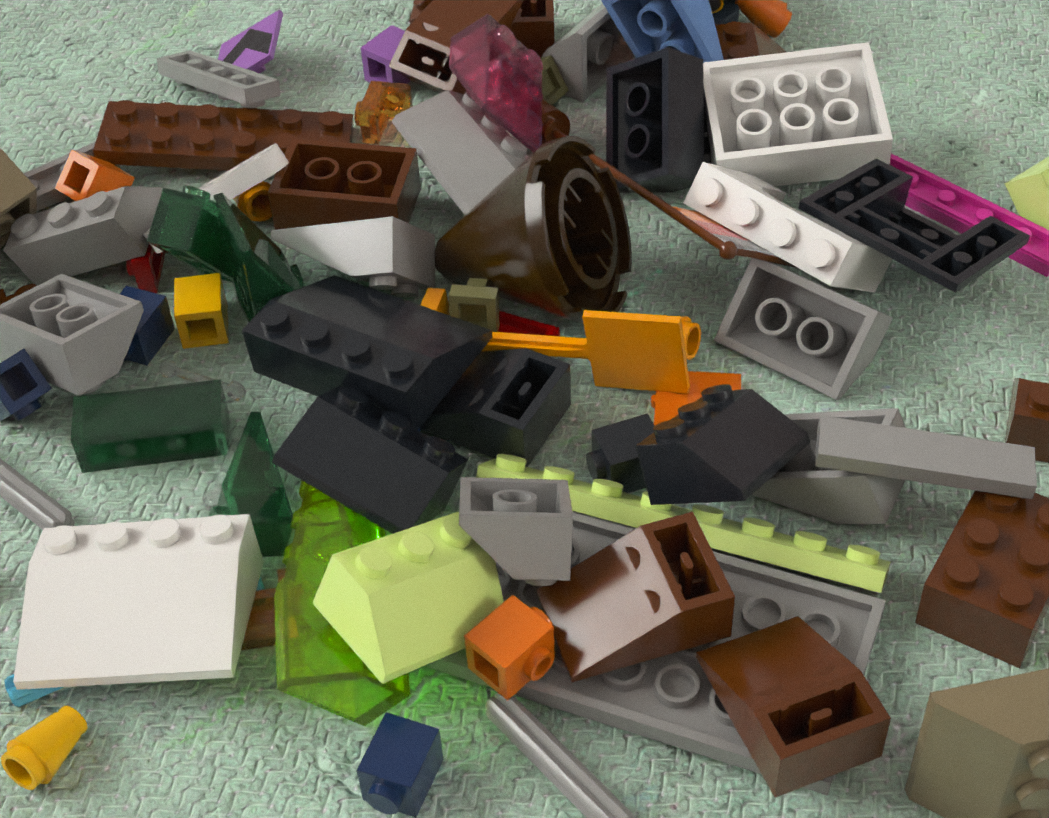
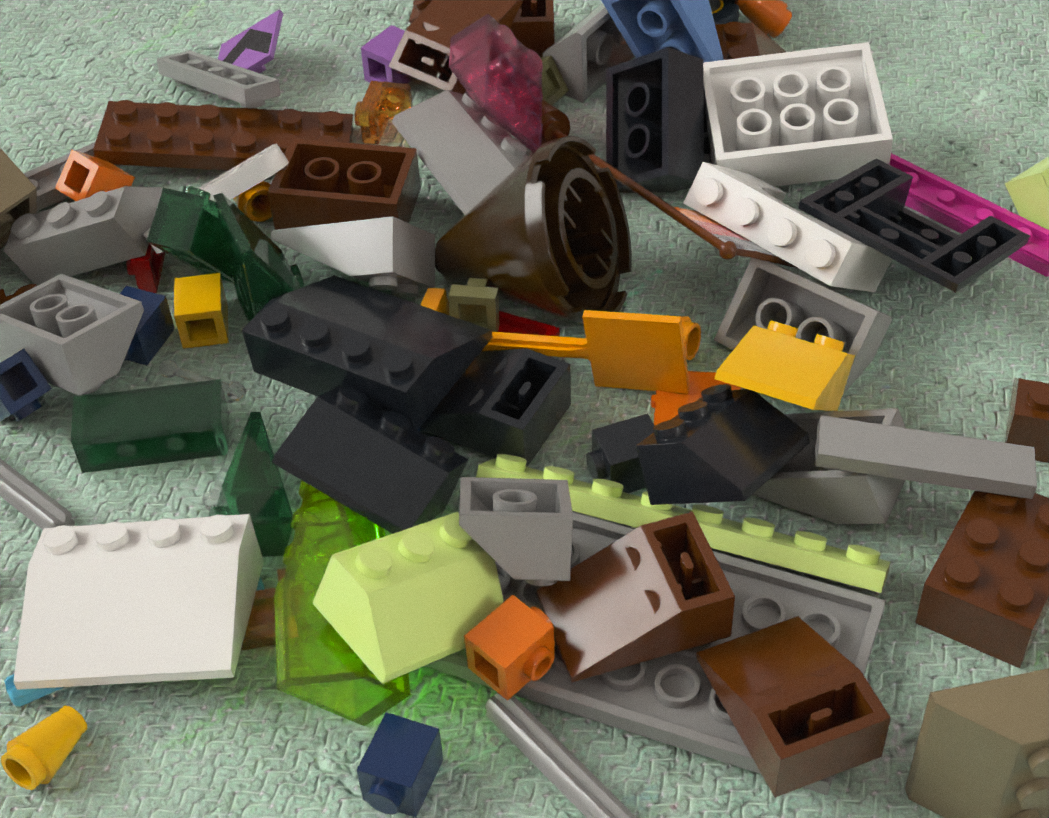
(789, 367): none -> yellow slope

